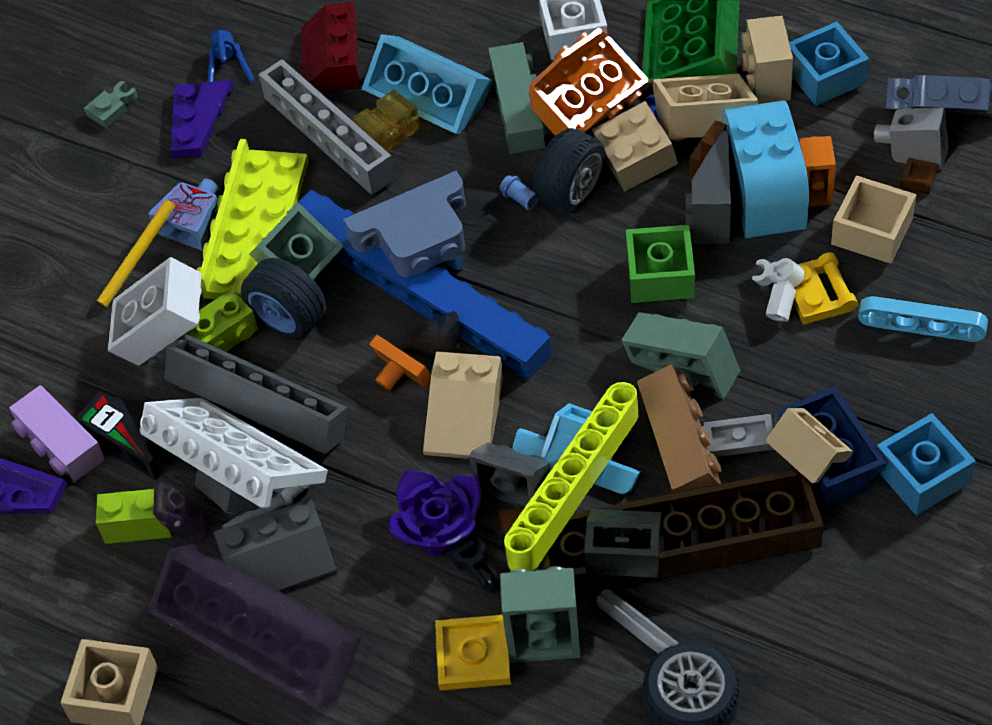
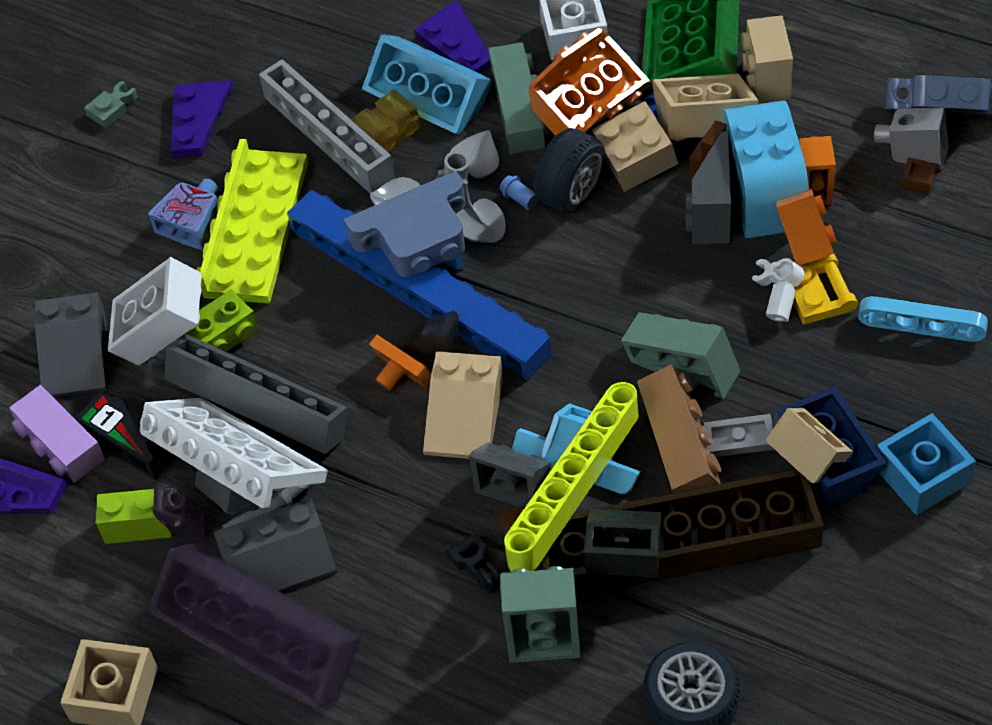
(71, 344): none -> dark grey slope
(136, 253): yellow bar -> none
(223, 49): blue plant -> none
(283, 298): black wheel -> none
(299, 241): sand green slope -> none
(331, 48): dark red slope -> none
(435, 513): dark purple brick -> none
(454, 38): none -> dark purple wing
(472, 653): yellow plate -> none
(473, 156): none -> light grey plant
(634, 621): light grey axle -> none
(660, 263): bright green brick -> none
(805, 227): none -> orange brick
(828, 63): dark azure brick -> none
(873, 219): tan piece -> none

